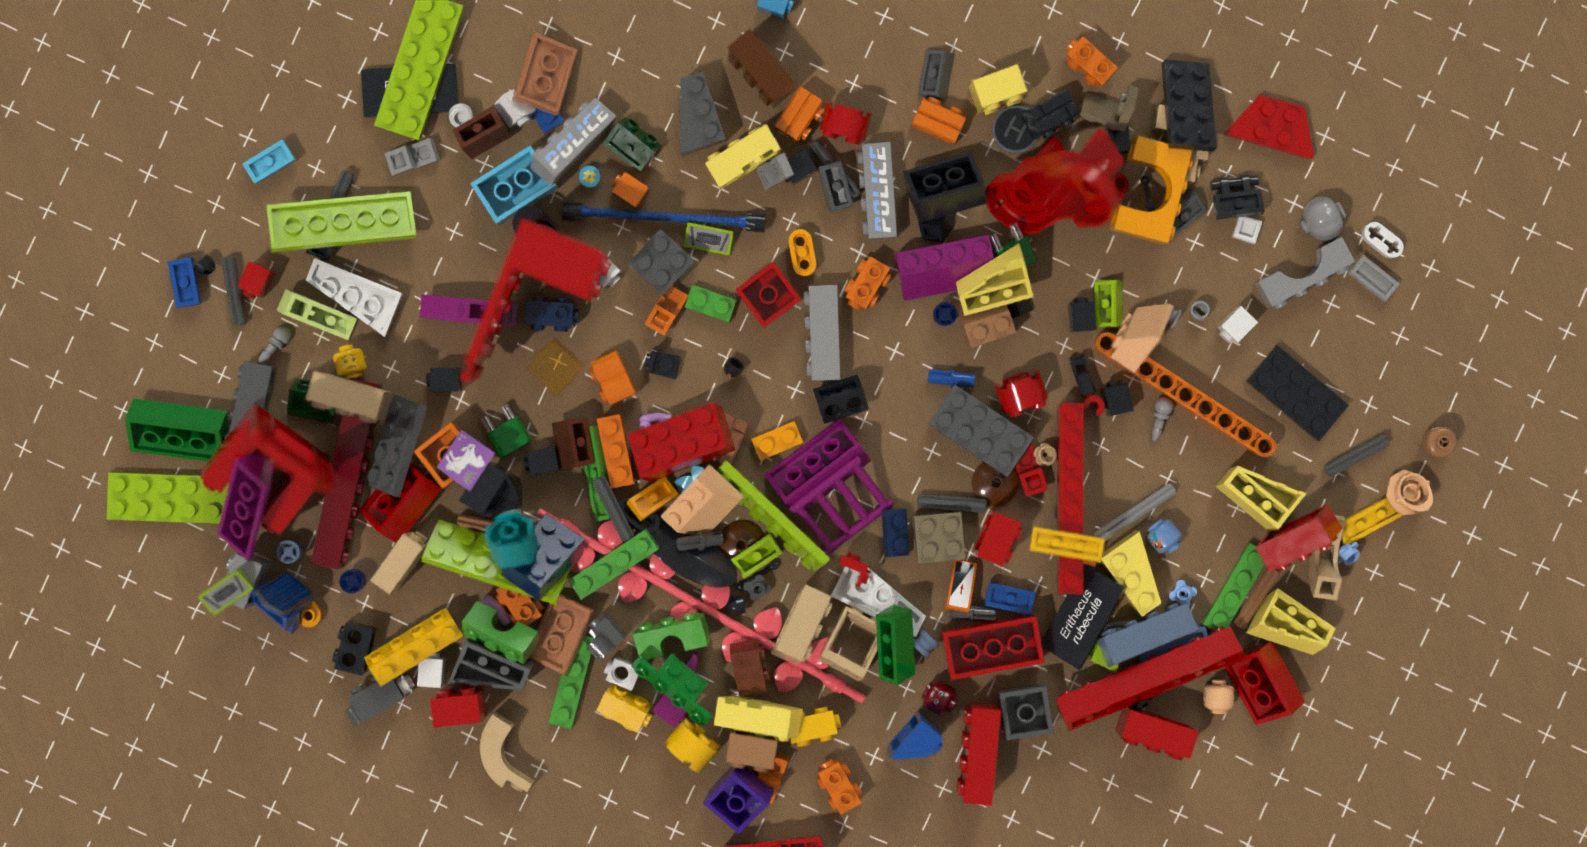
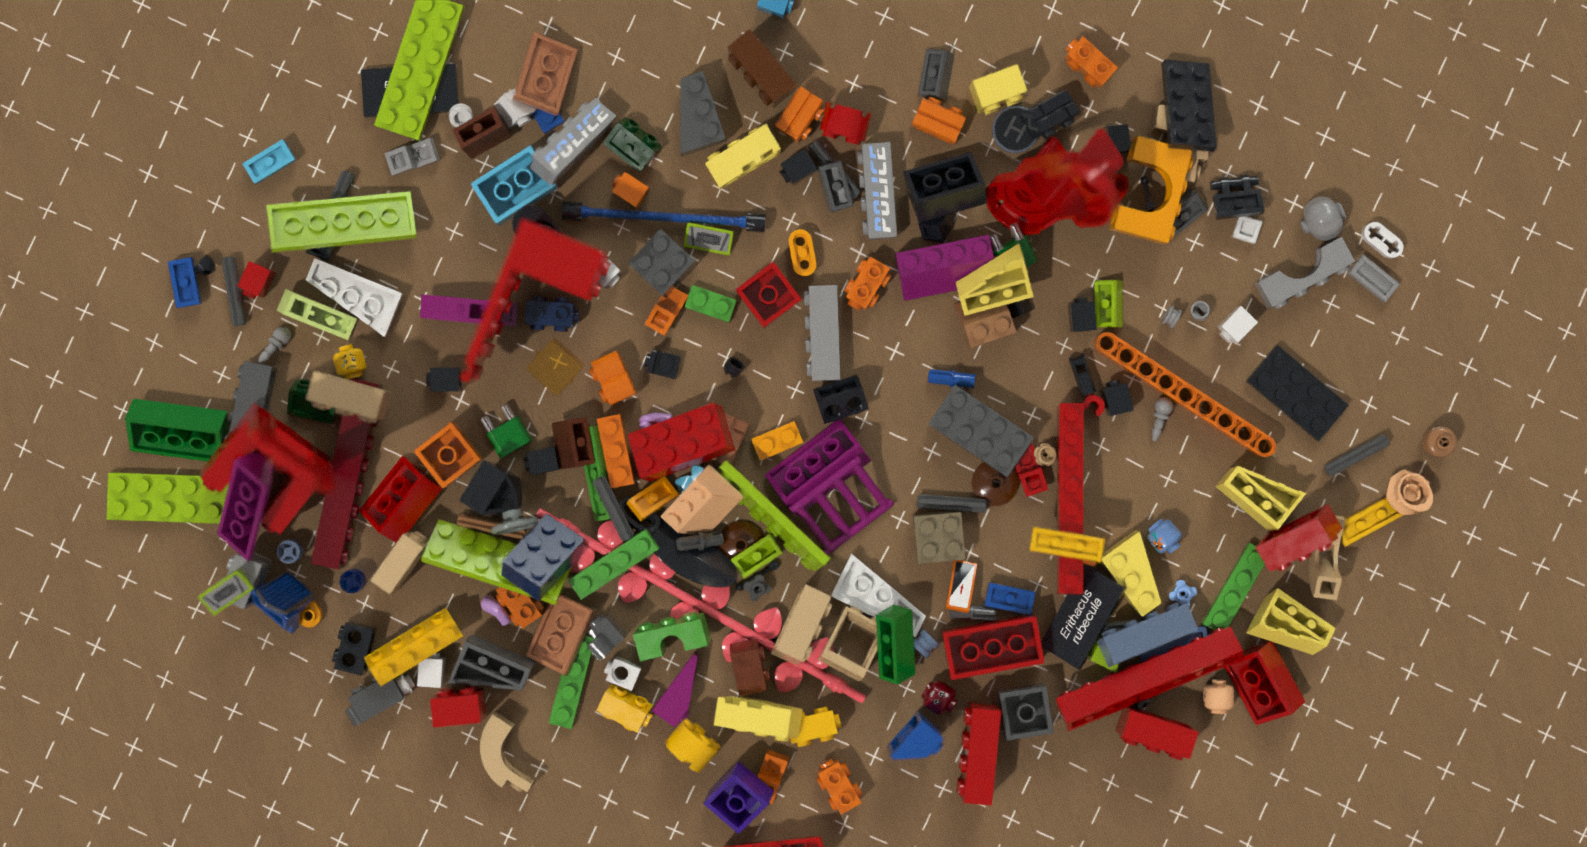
(396, 445): dark grey plate -> none
(465, 460): medium lavender sticker -> none
(511, 540): teal brick -> none
(514, 644): bright green arch -> none
(589, 176): tile -> none
(677, 683): green bracket -> none
(736, 605): black hinge -> none
(751, 750): medium nougat slope -> none
(774, 171): light grey slope -> none
(853, 562): red bracket -> none
(895, 532): dark blue plate -> none
(947, 316): clear blue wheel -> none
(997, 538): red brick -> none
(1021, 392): red brick -> none
(1112, 114): dark tan bracket -> none
(1136, 512): light grey axle -> none
(1140, 334): light nougat slope -> none
(1256, 598): medium nougat axle -> none
(1274, 126): red wing -> none
(1348, 554): light blue plate -> none

